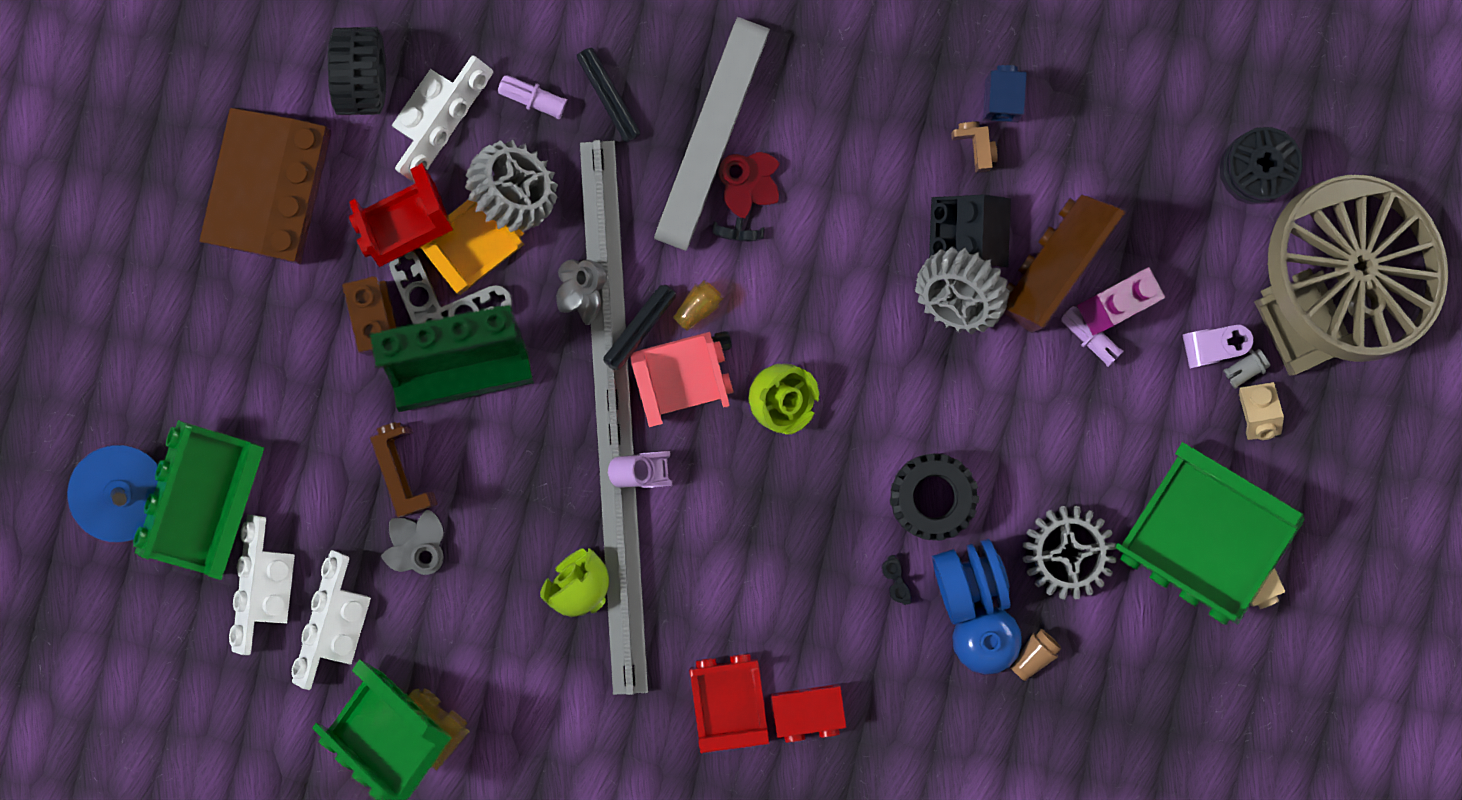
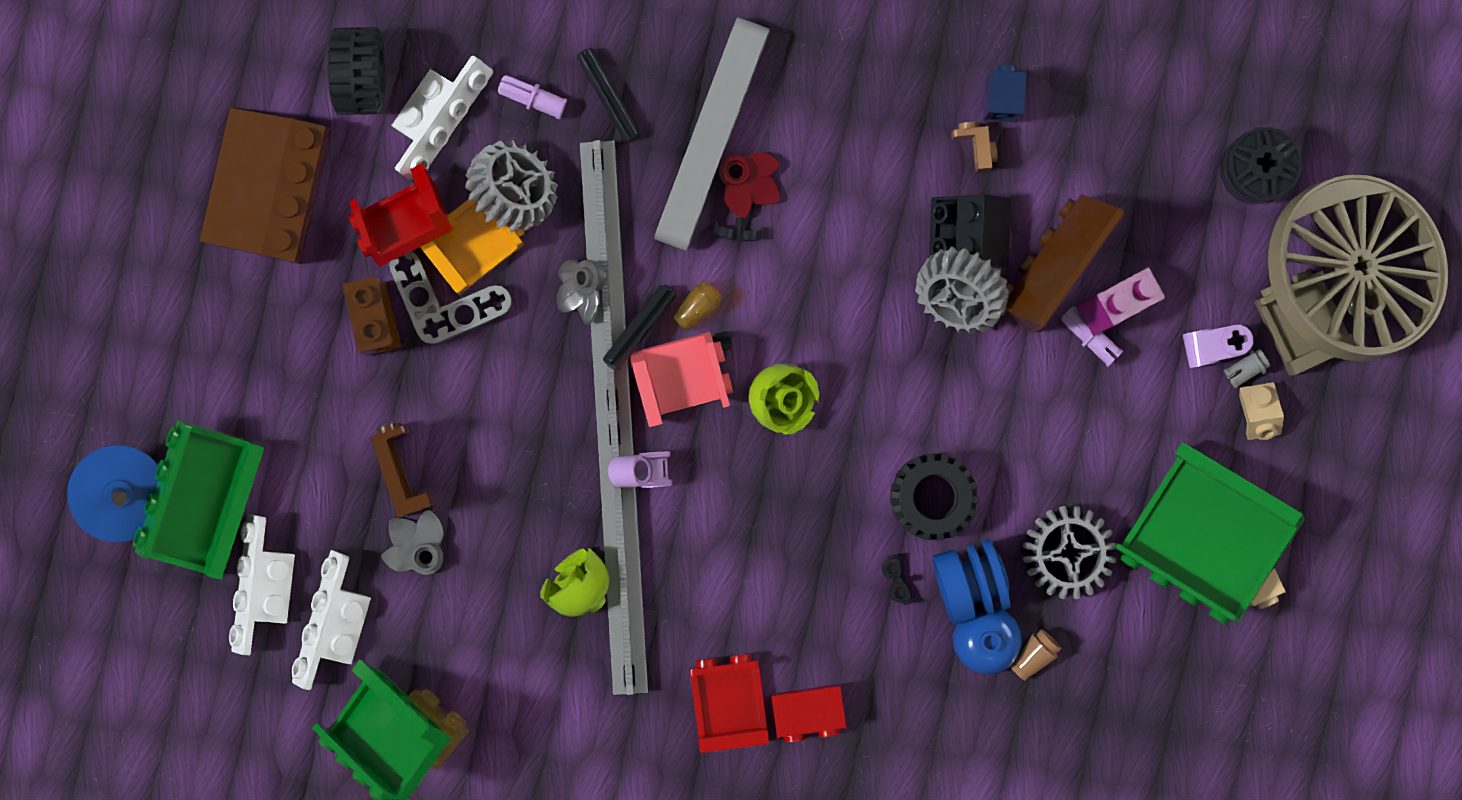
(453, 357): dark green panel -> none

